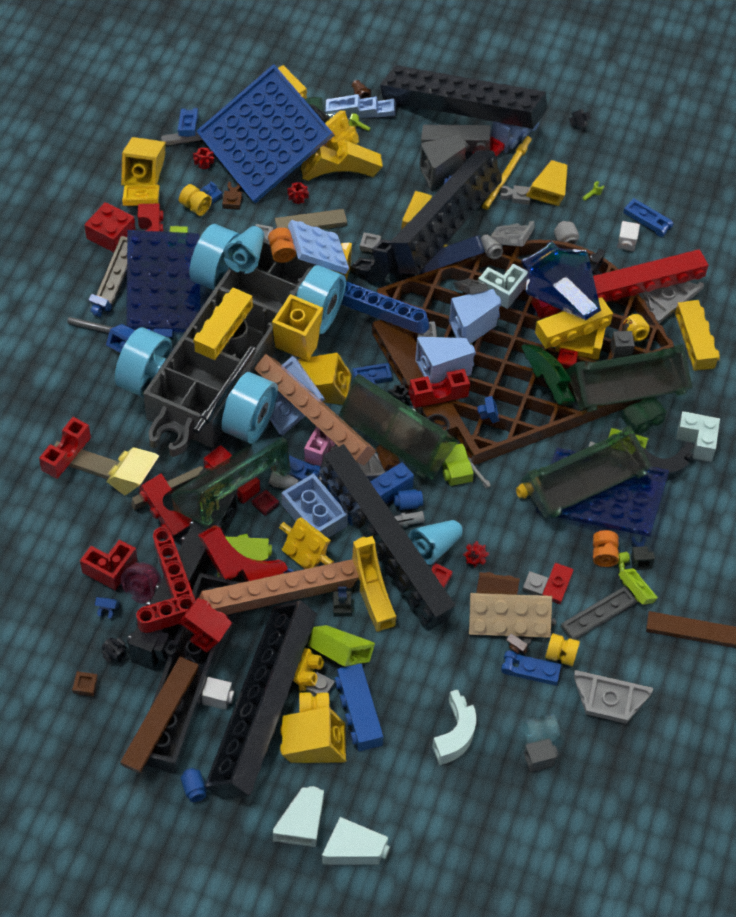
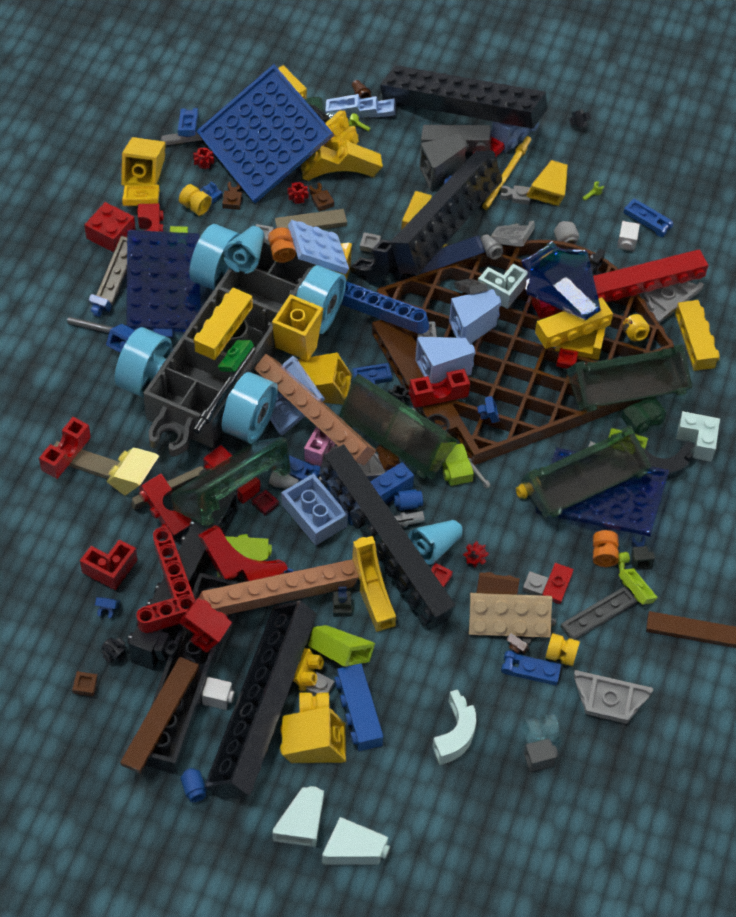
(140, 581): clear pink cylinder -> none
(235, 355): none -> green plate
(305, 544): yellow plate -> none
(321, 199): none -> reddish brown plate
(547, 367): dark green slope -> none
(622, 344): dark grey brick -> none

